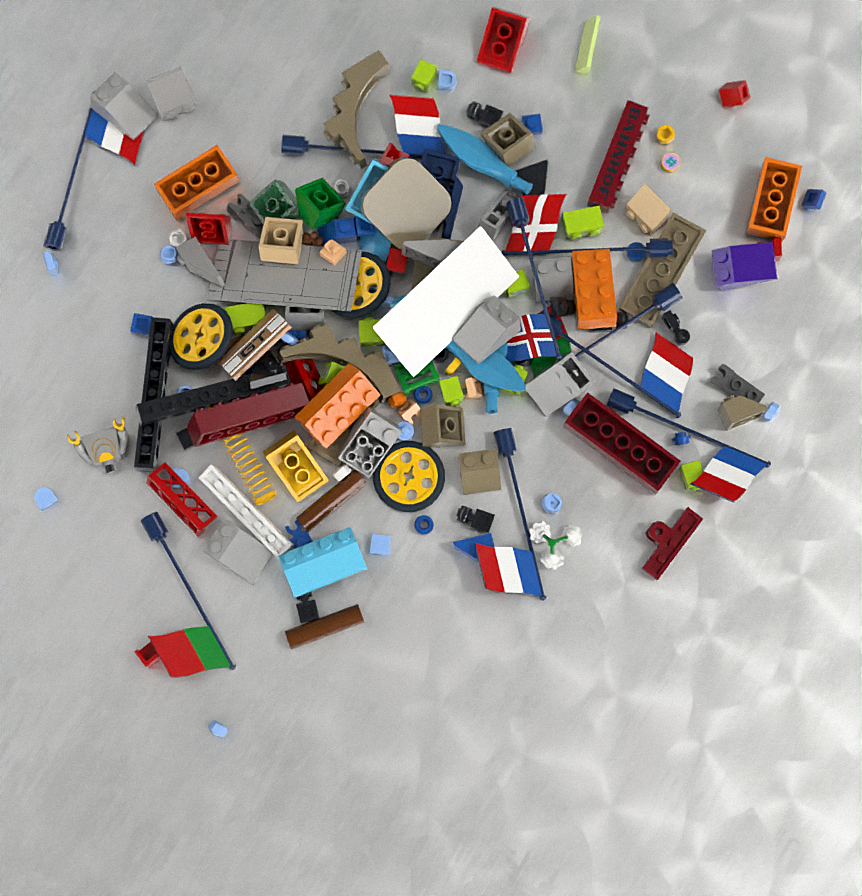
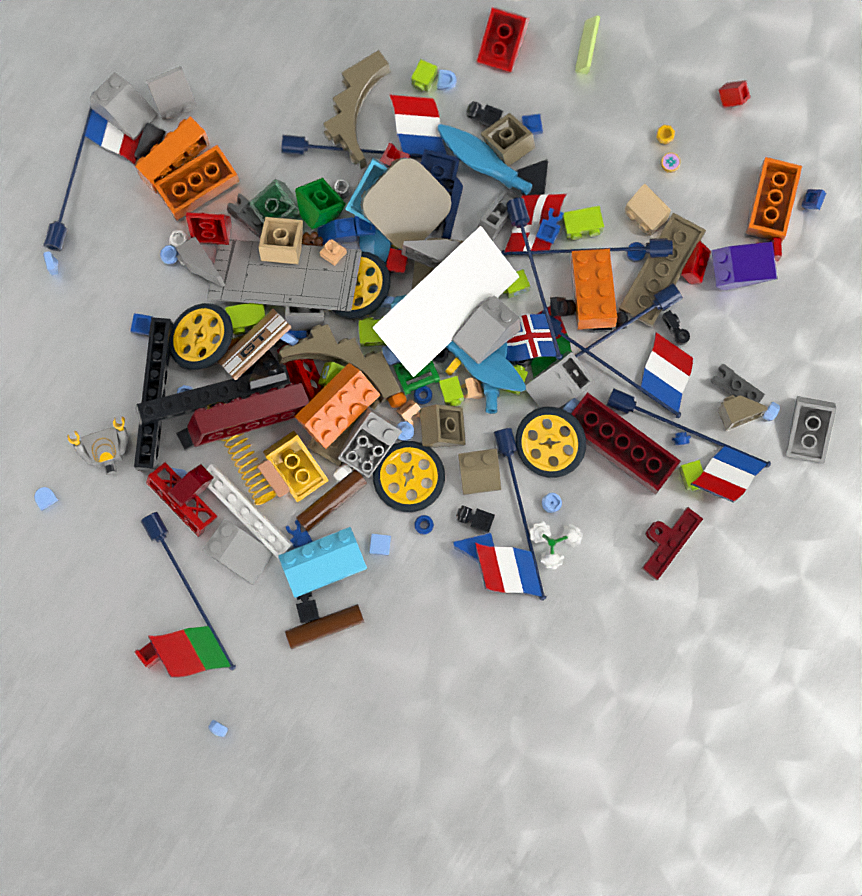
(151, 136): none -> black slope
(173, 152): none -> orange brick
(191, 485): none -> dark red slope
(273, 478): none -> slope
(541, 465): none -> wedge
(549, 229): none -> blue plate
(555, 278): light grey slope -> none
(618, 155): dark red brick -> none
(696, 265): none -> red slope
(811, 429): none -> light grey slope

